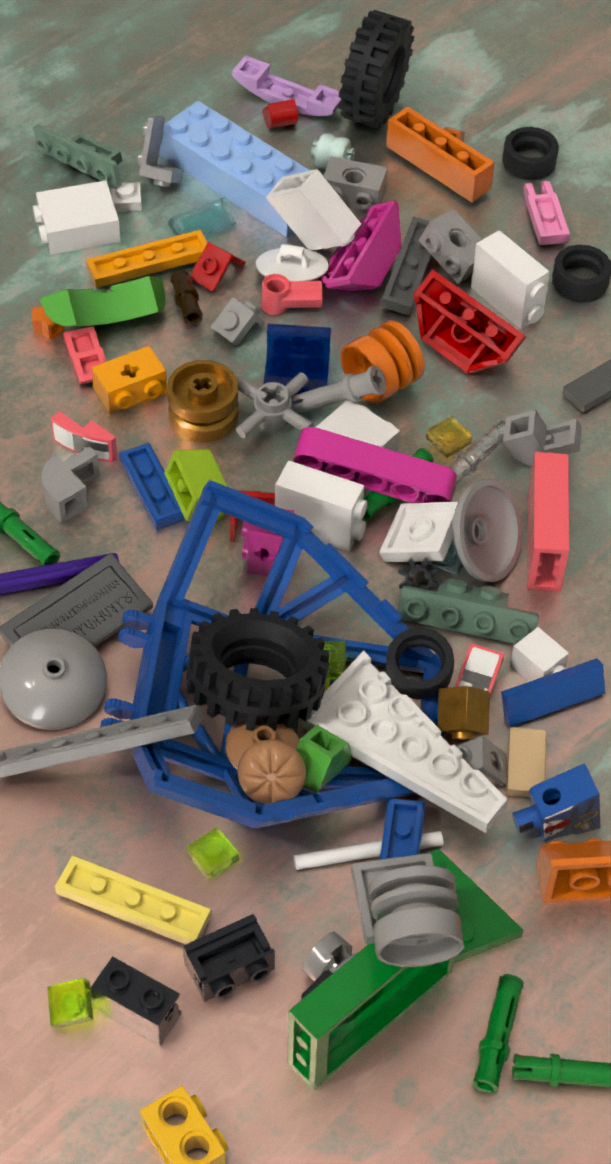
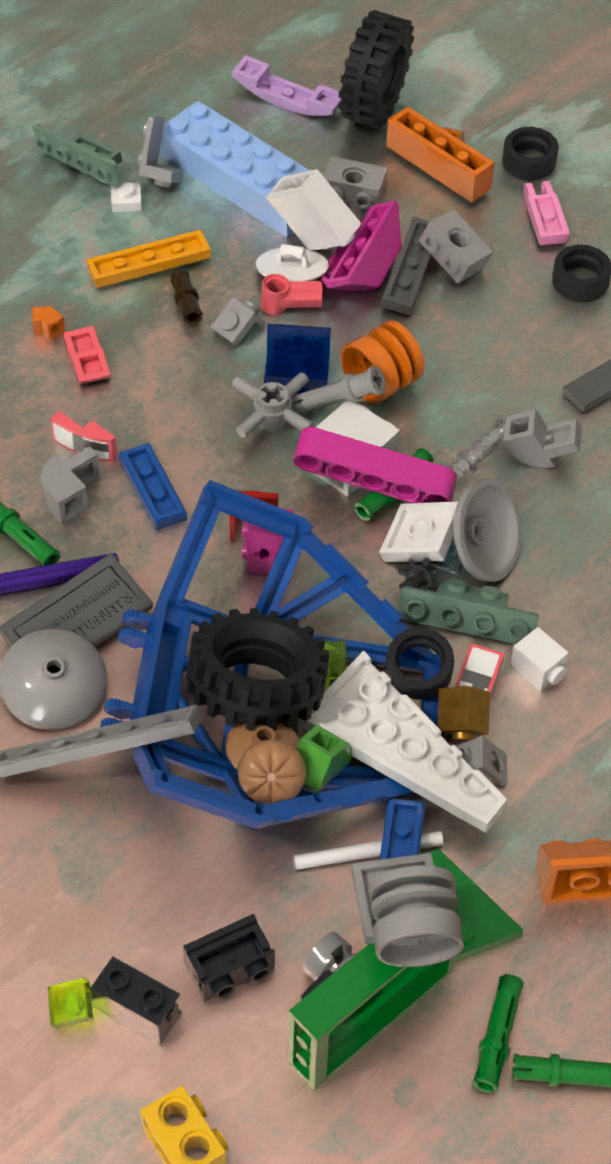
(76, 217): white brick -> none
(101, 307): bright green brick -> none
(129, 379): light orange brick -> none
(132, 901): light yellow plate -> none
(188, 474): lime brick -> none
(203, 401): pearl gold wheel -> none
(209, 218): clear light blue slope -> none
(212, 853): clear neon green plate -> none
(213, 266): red bracket -> none
(280, 114): red brick -> none
(325, 501): white brick -> none
(331, 146): light aqua piece -> none
(449, 436): clear yellow plate -> none
(462, 326): red wedge -> none
(510, 279): white brick -> none
(525, 760): tan tile -> none
(548, 522): coral brick -> none
(553, 692): blue tile -> none
(561, 806): blue torso -> none

